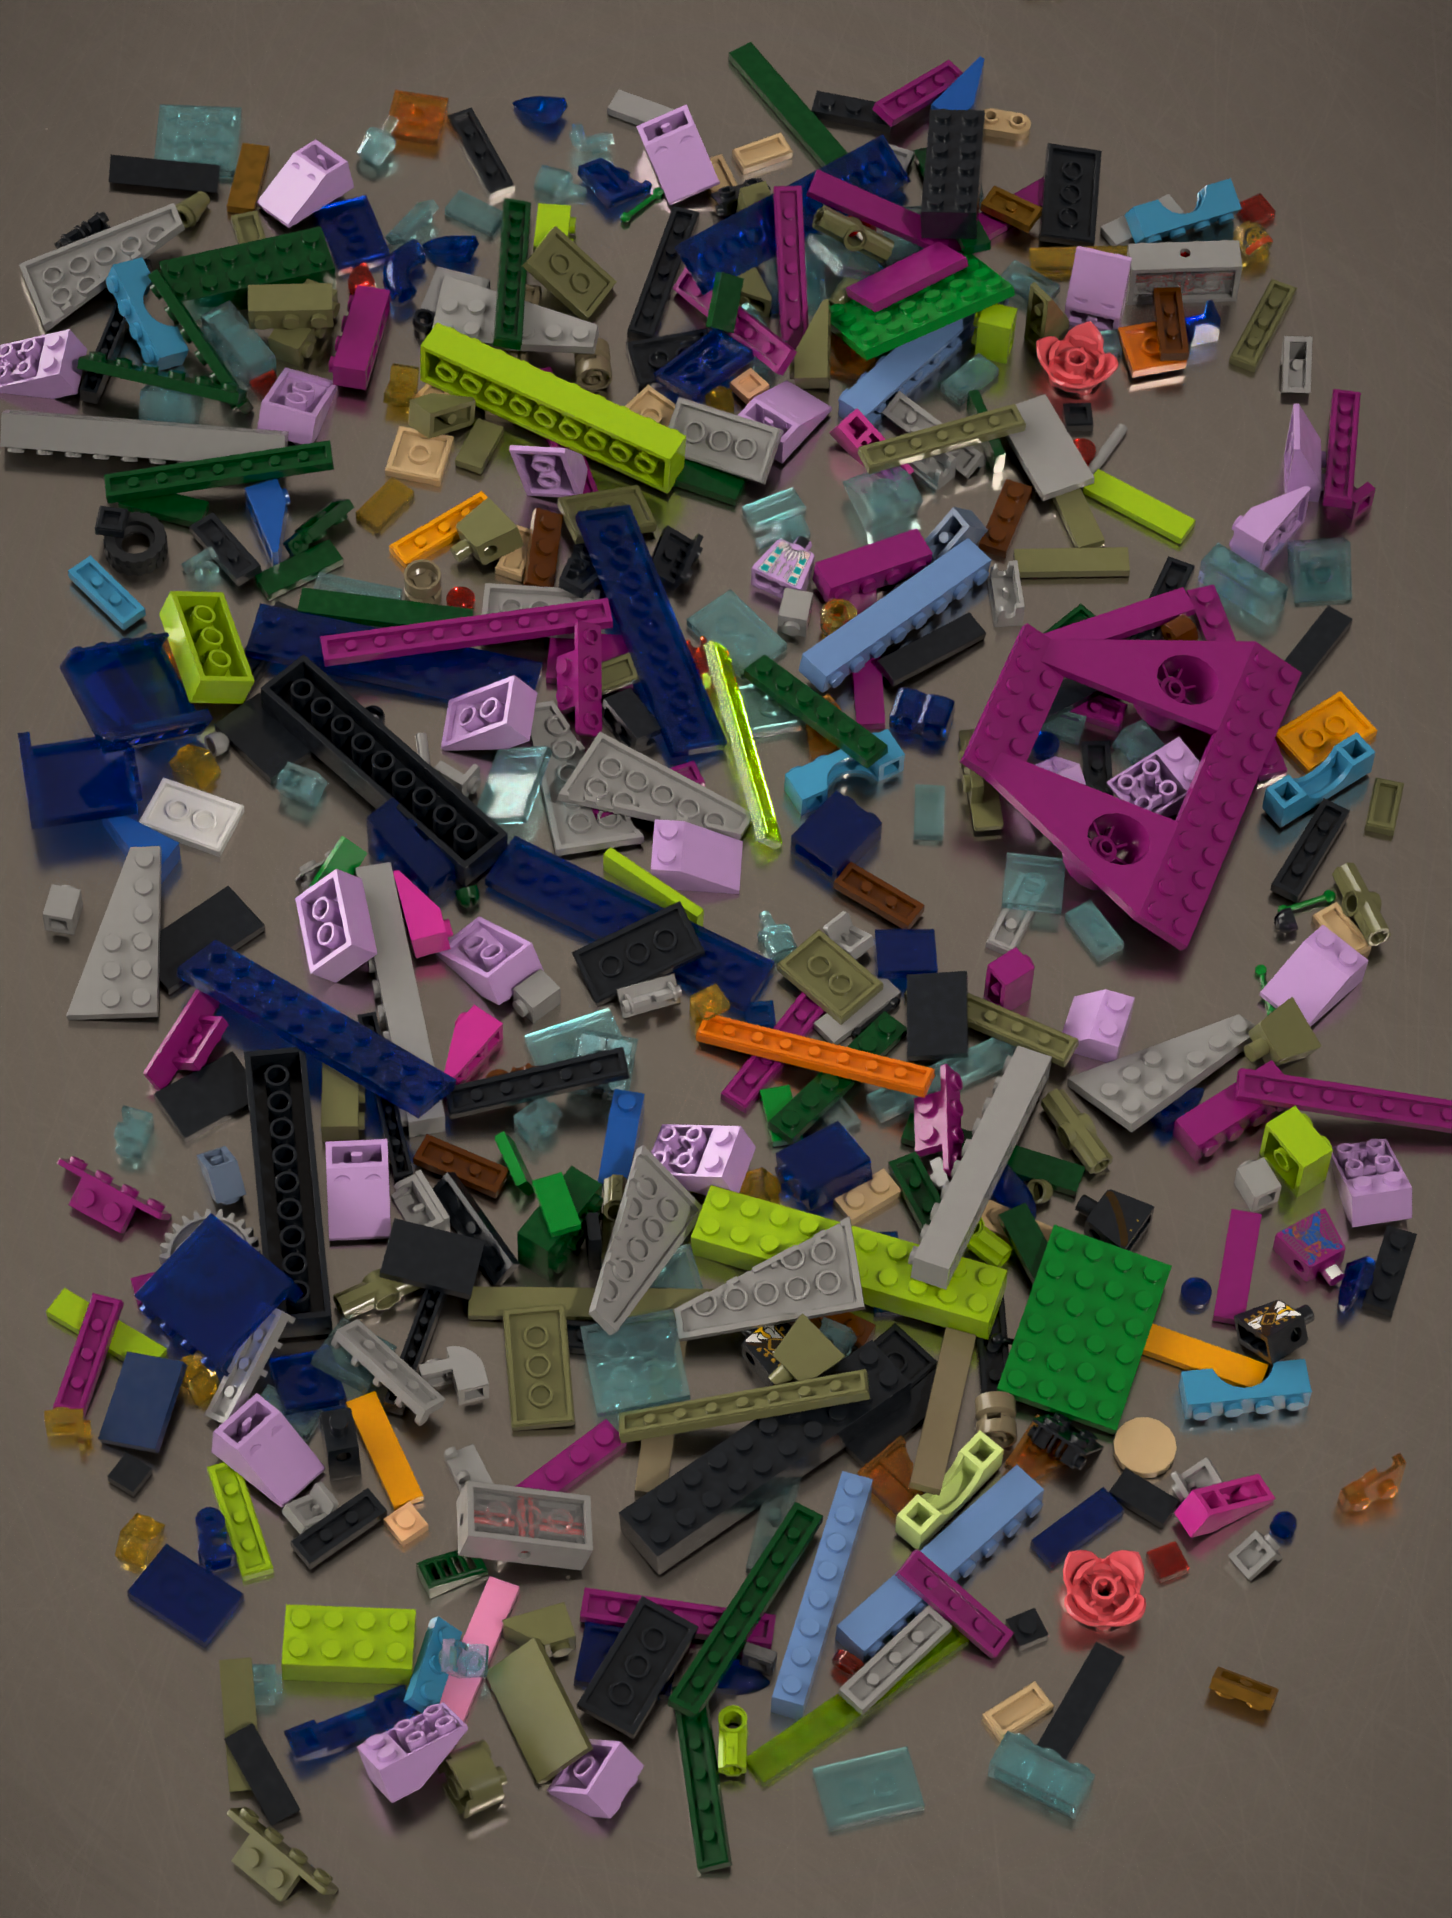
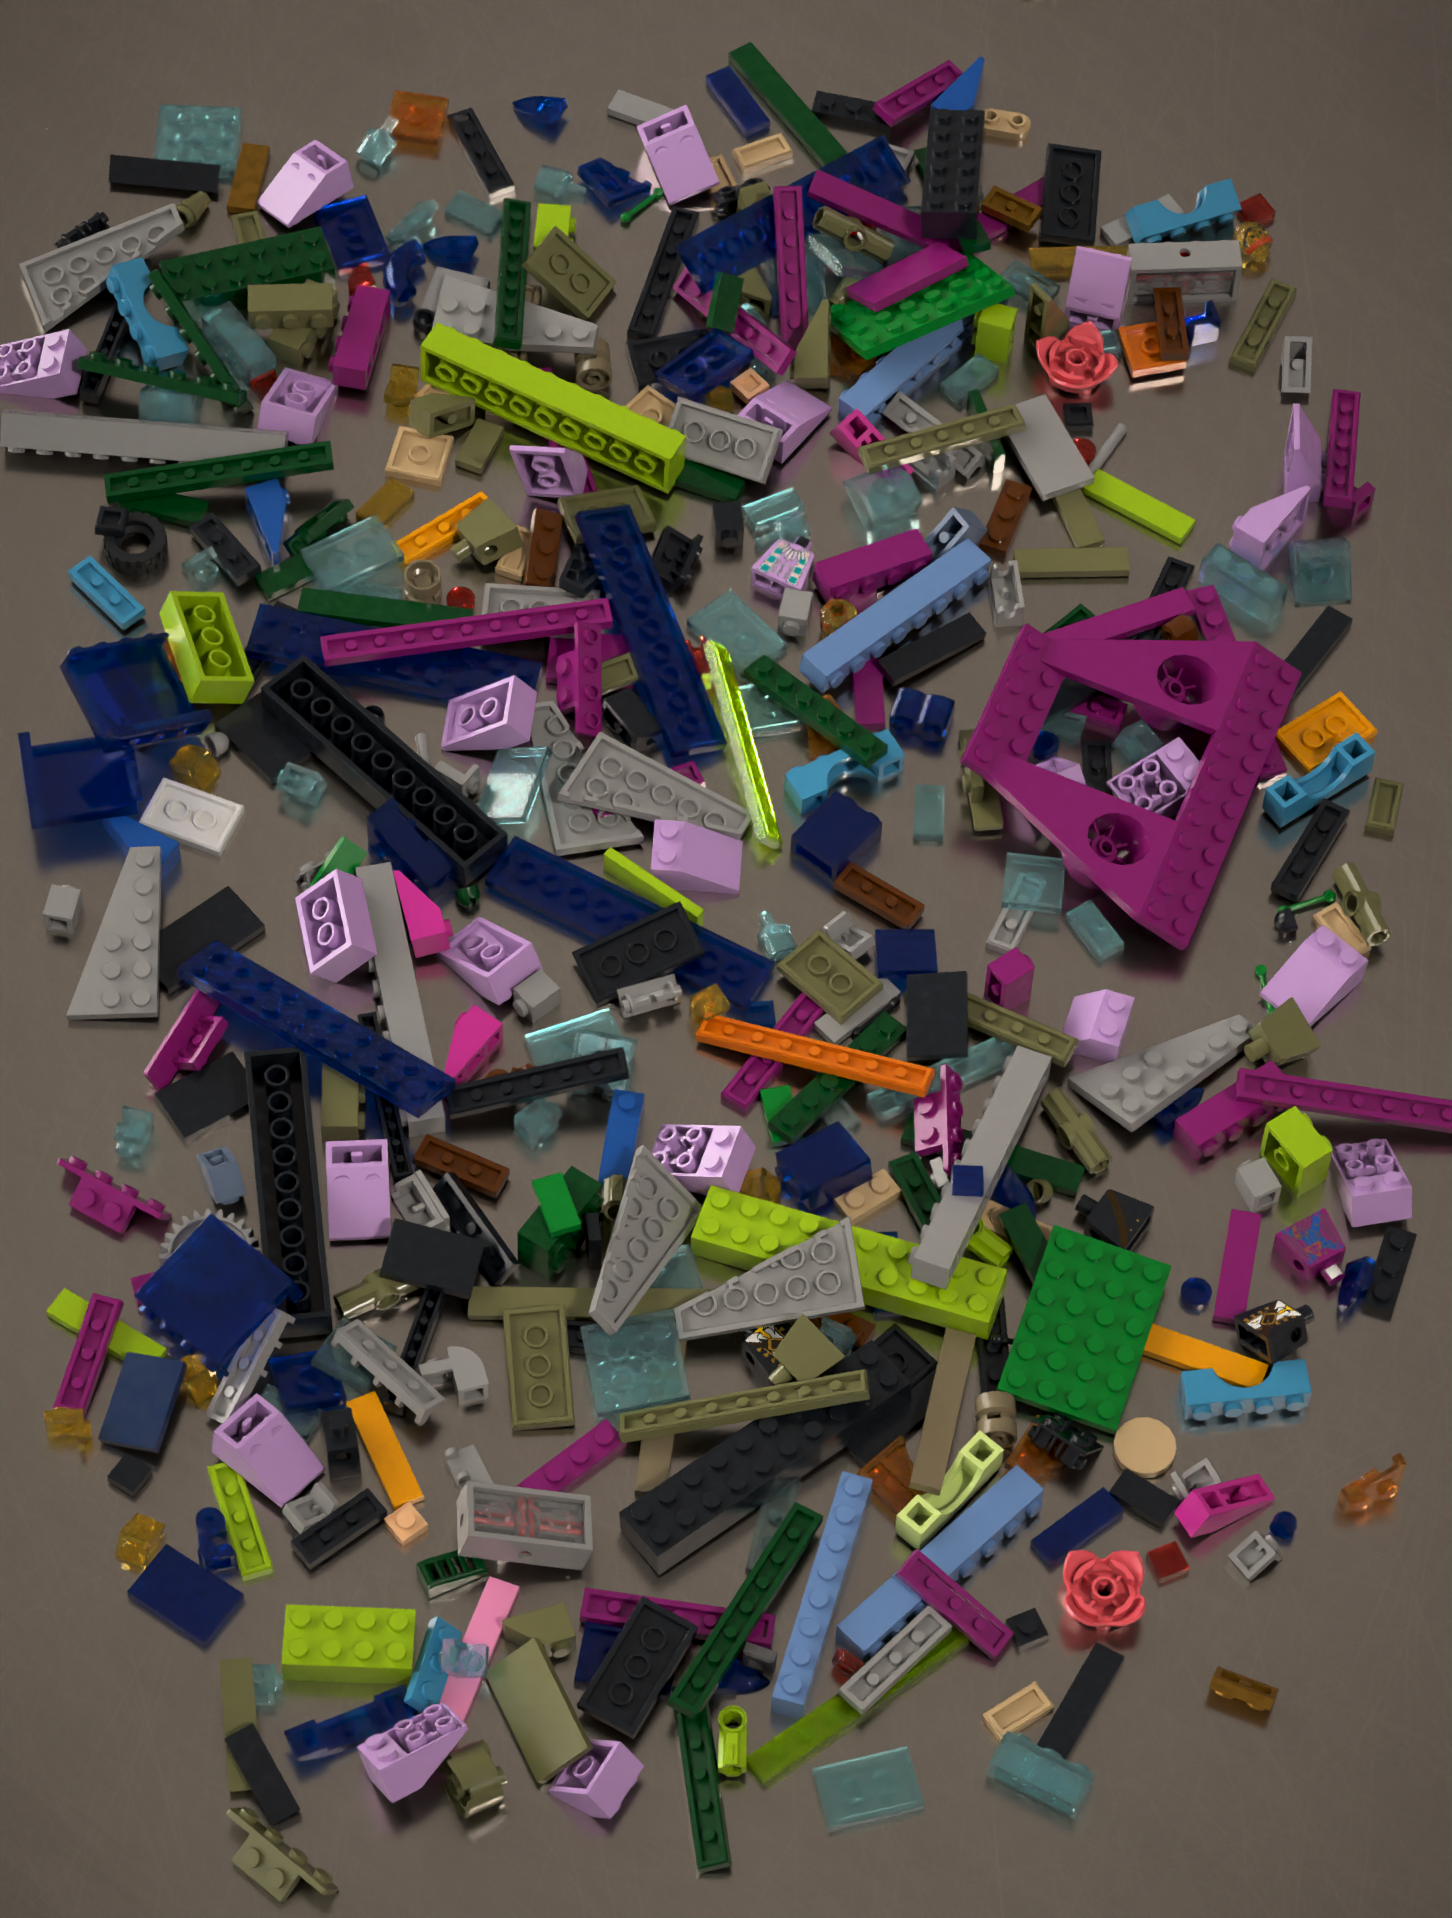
(352, 554): none -> clear light blue tile
(514, 1163): green tile -> none
(596, 143): clear light blue bracket -> none
(727, 524): none -> black brick
(737, 101): none -> clear blue tile
(967, 1180): none -> clear blue tile

